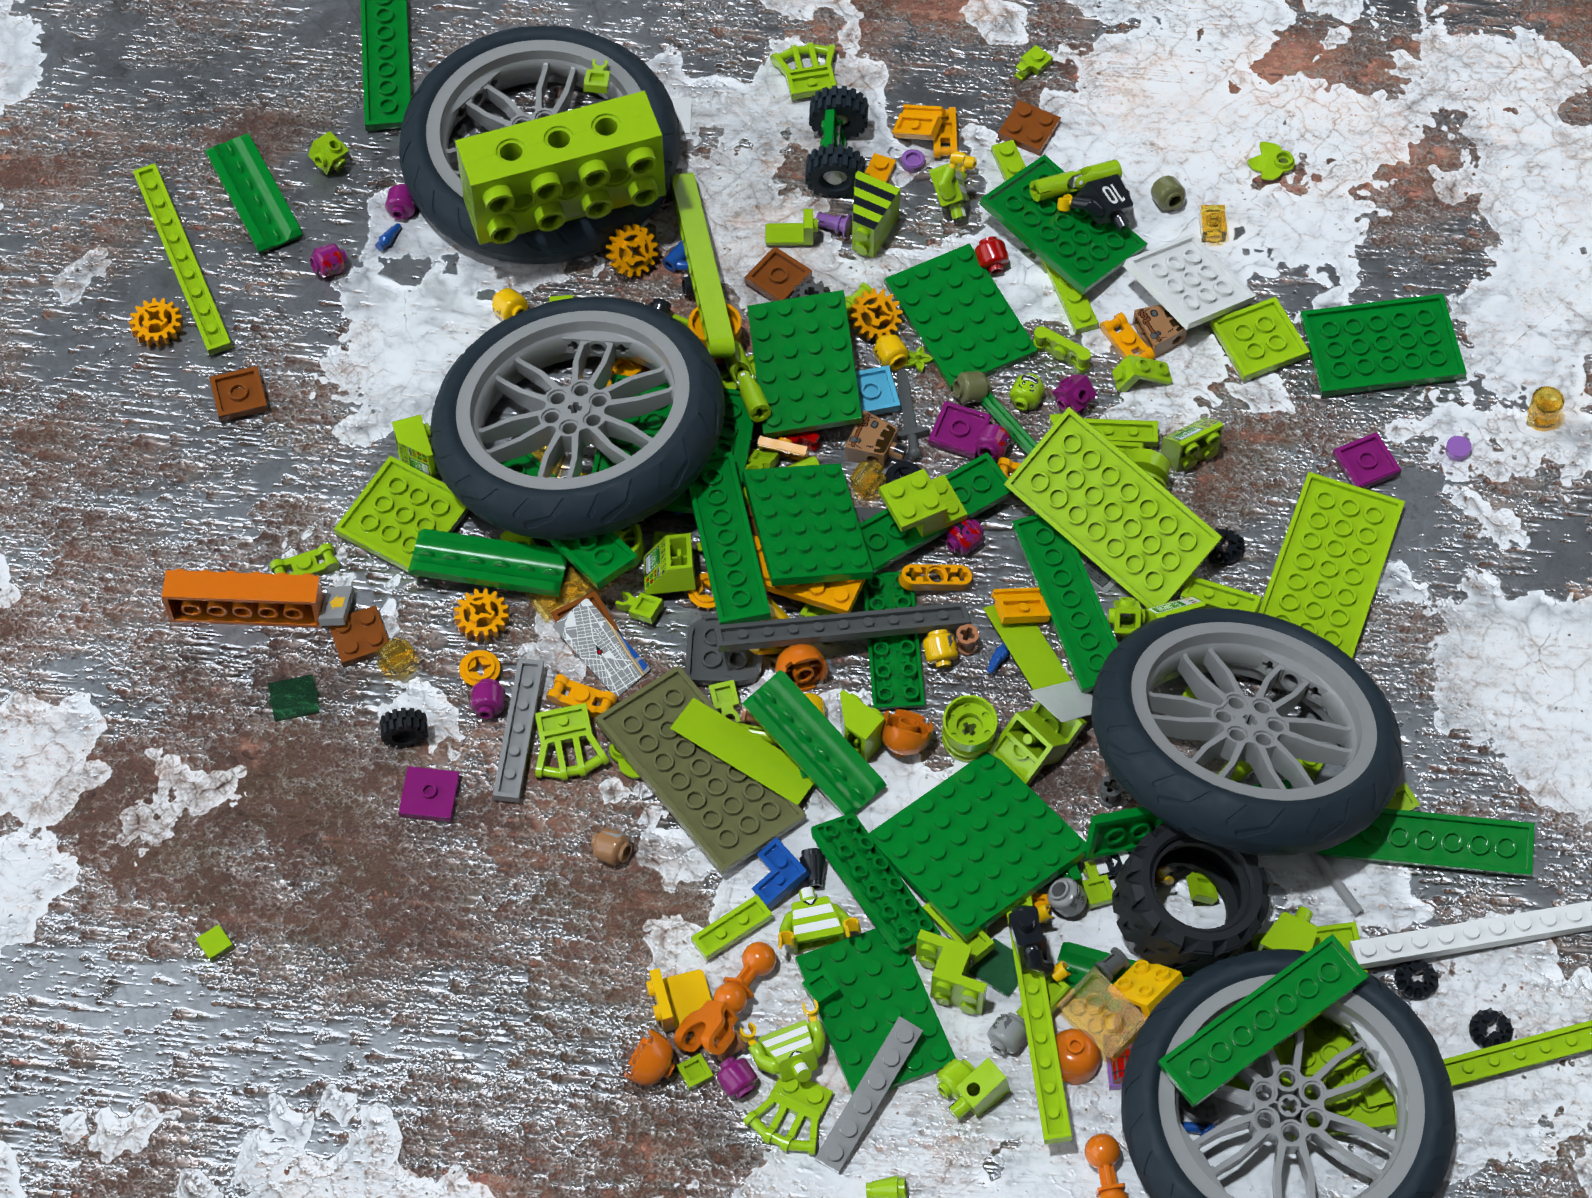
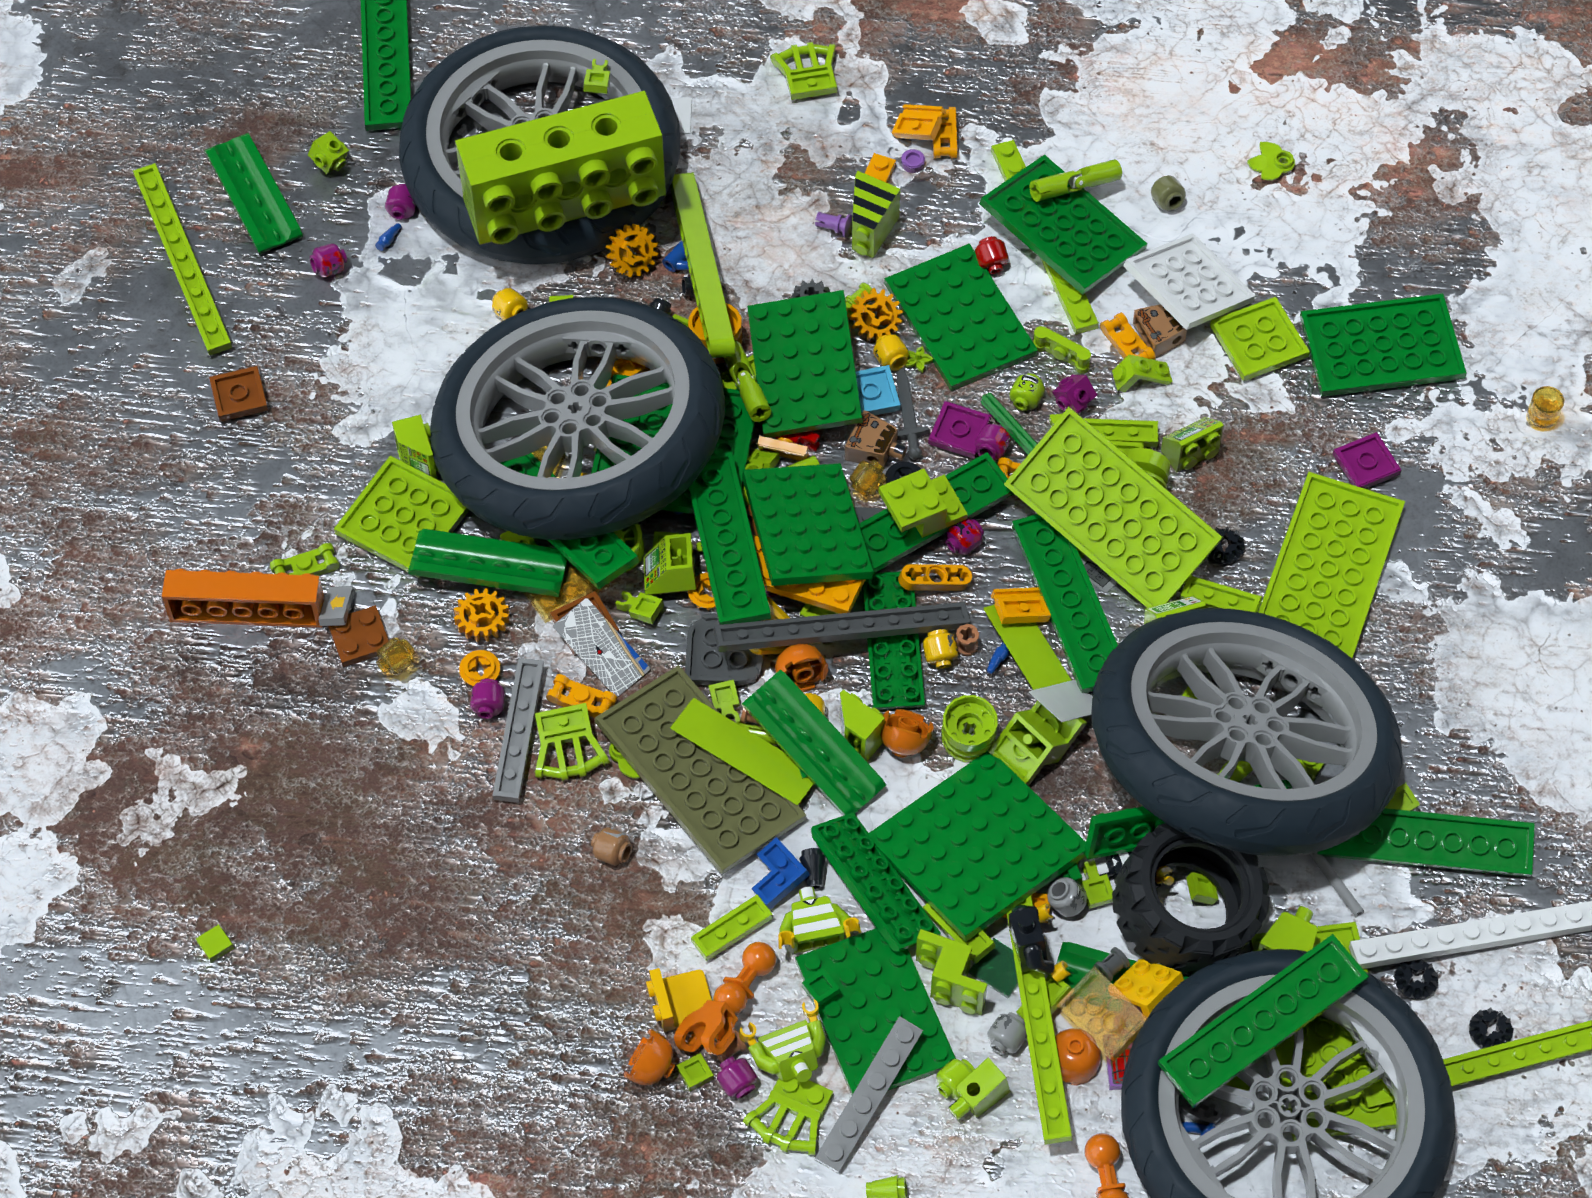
(156, 322): light orange gear -> none
(293, 698): clear green piece -> none
(404, 728): black tyre -> none
(429, 794): magenta plate -> none
(777, 275): dark orange plate -> none
(792, 233): lime bracket -> none
(837, 116): black plate -> none
(950, 183): lime torso -> none
(971, 387): olive head -> none
(1029, 127): dark orange plate -> none
(1033, 61): lime plate -> none
(1103, 199): black torso -> none
(1114, 796): dark grey bush -> none
(1122, 624): lime brick -> none
(1212, 223): clear yellow brick -> none
(1458, 448): medium lavender tile -> none

